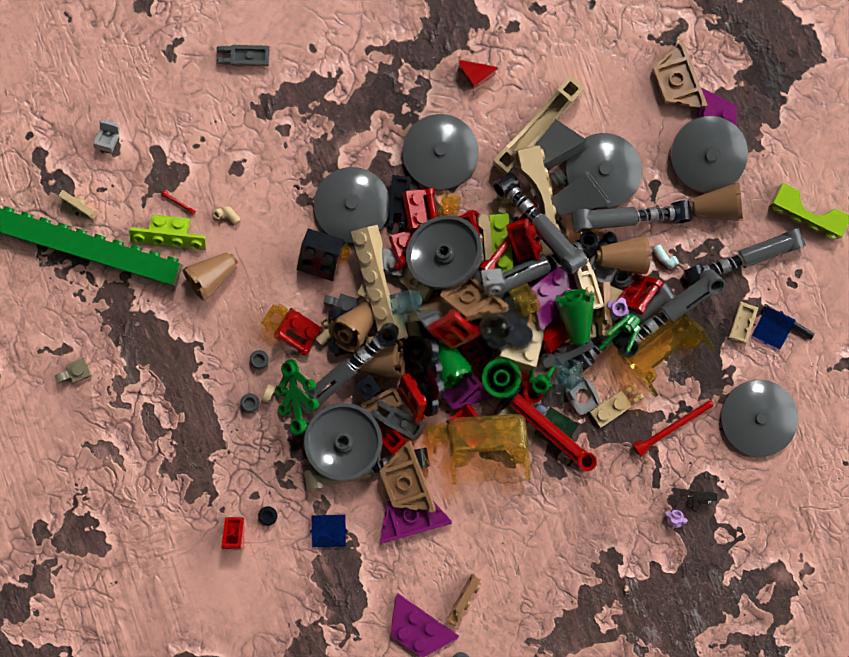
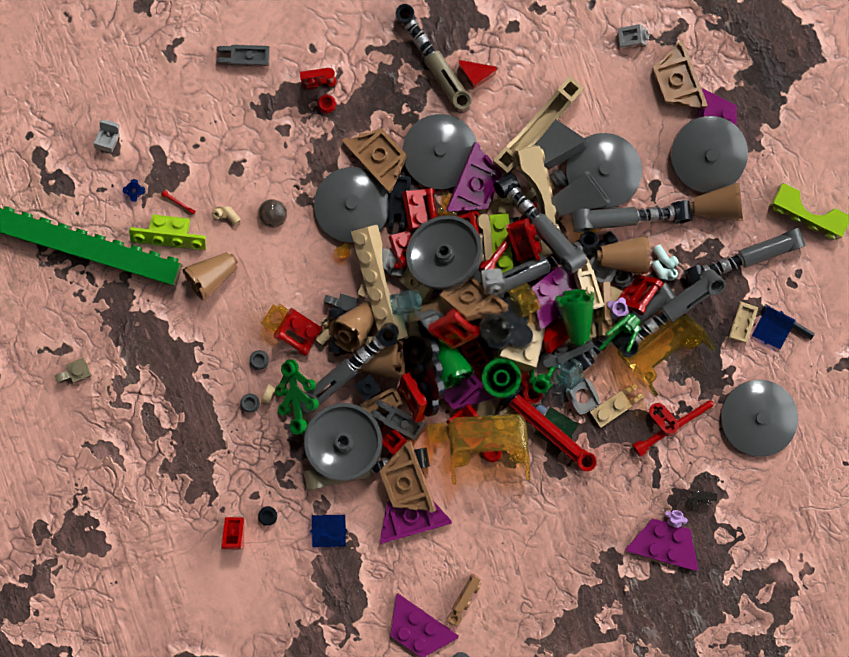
(78, 203): tan plate -> none
(134, 185): none -> clear blue plate
(272, 213): none -> clear smoke hair
(316, 77): none -> red plate
(320, 254): black brick -> none
(326, 103): none -> red plate
(378, 155): none -> medium nougat wing
(434, 60): none -> piece
(475, 183): none -> magenta wing
(485, 408): none -> tan tile
(492, 456): none -> red plate
(633, 36): none -> light grey bracket
(660, 422): none -> red beam
(664, 273): none -> light aqua arm
(666, 544): none -> magenta wing

